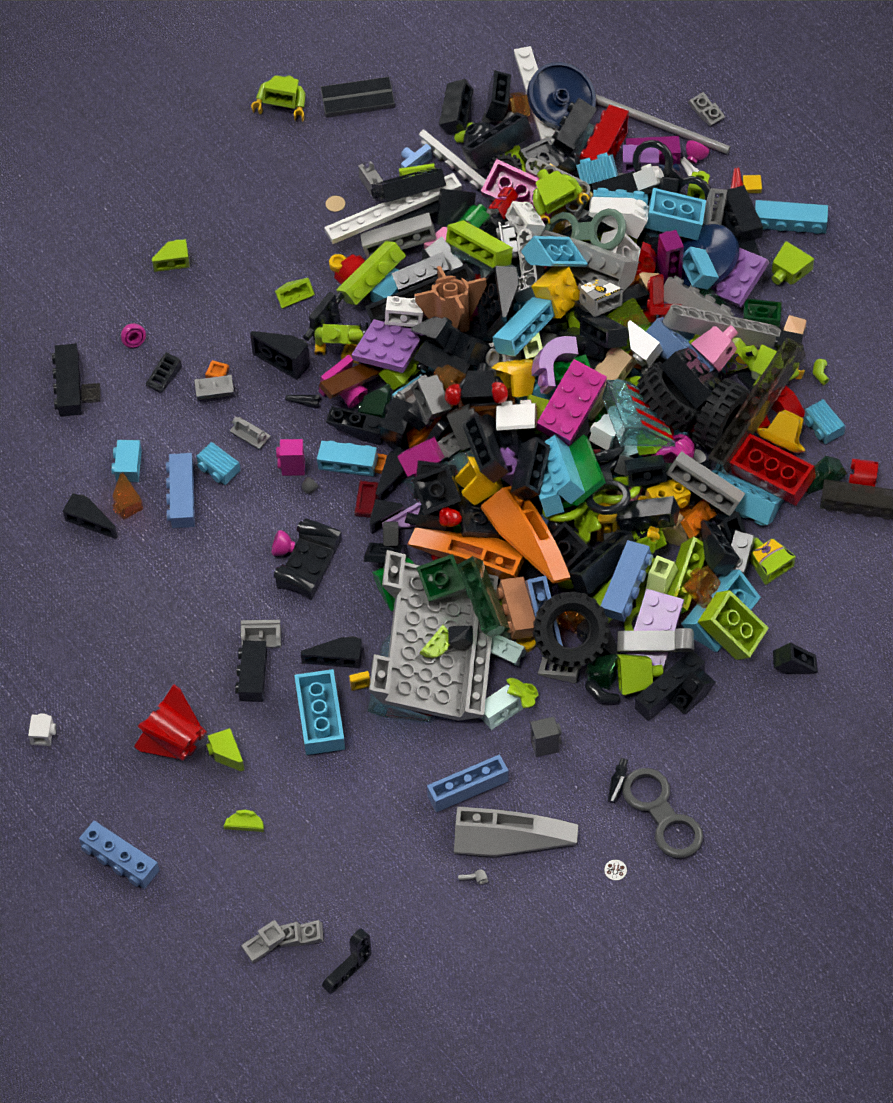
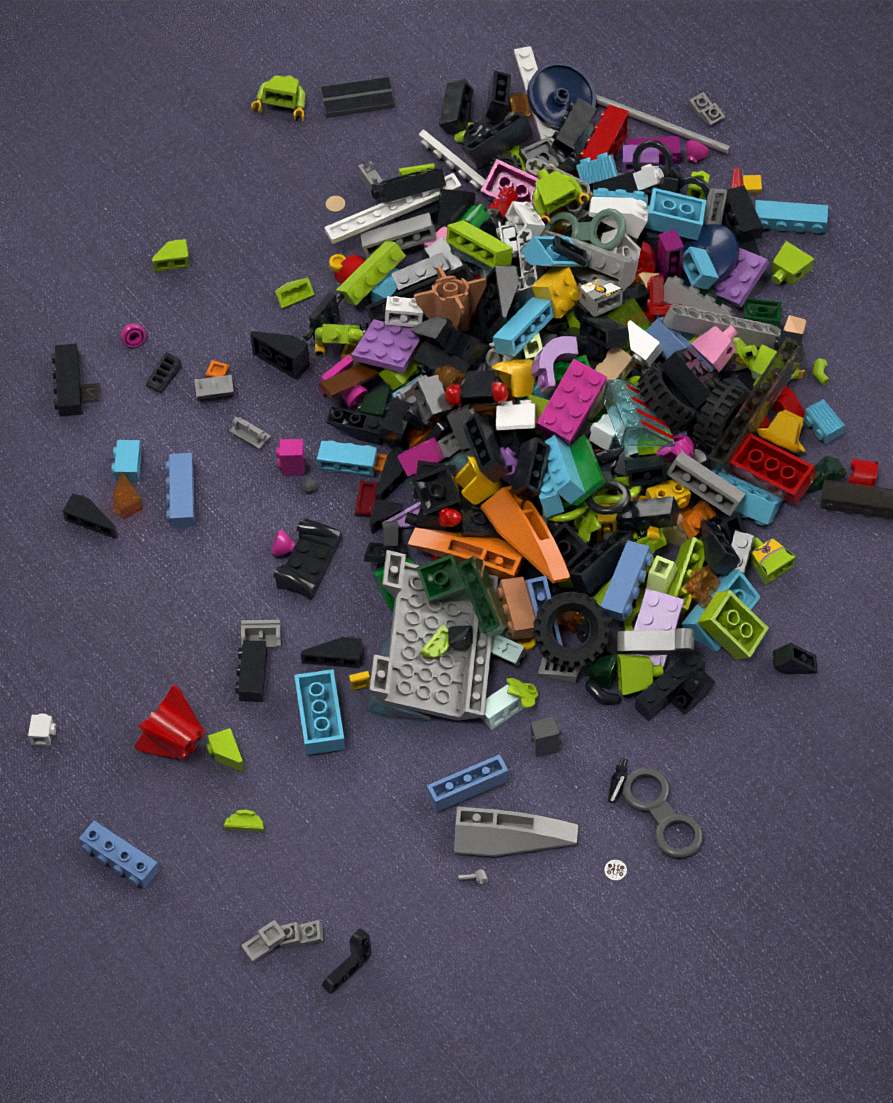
(217, 463): medium azure brick -> none
(307, 400): black piece -> none
(418, 158): light blue tile -> none
(569, 250): none -> black tile
(689, 168): white piece -> none

